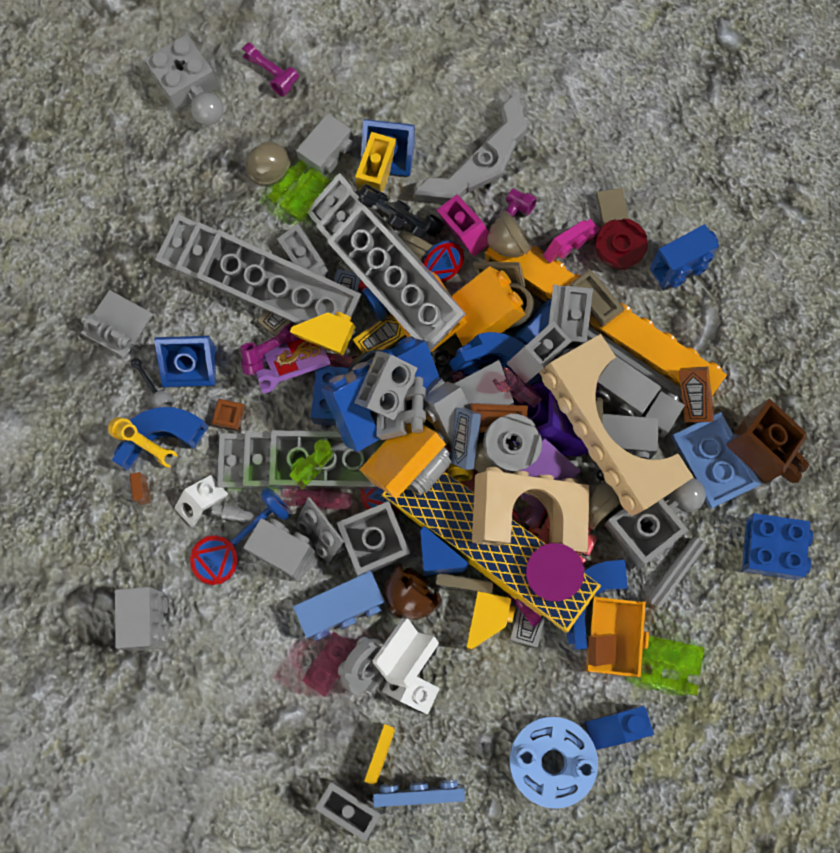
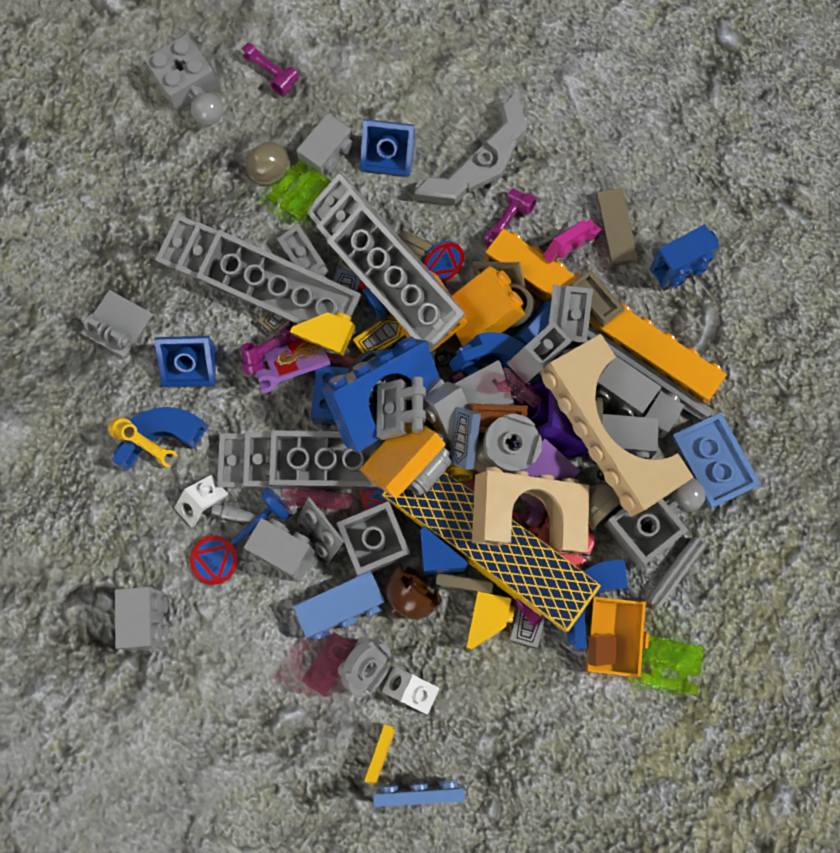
(139, 488): dark orange tile -> none
(159, 398): hinge -> none
(228, 414): dark orange tile -> none
(307, 469): clear neon green plate -> none
(349, 810): light grey brick -> none
(376, 162): yellow slope -> none
(380, 383): light grey brick -> none
(399, 212): black plant -> none
(404, 654): white panel -> none
(464, 225): dark pink brick -> none
(508, 237): dark tan hat -> none
(554, 572): magenta tile -> none
(578, 769): light blue piece -> none
(619, 727): blue slope -> none
(621, 244): dark red tile -> none
(696, 394): tile -> none
(770, 443): reddish brown hinge -> none
(777, 546): blue brick -> none

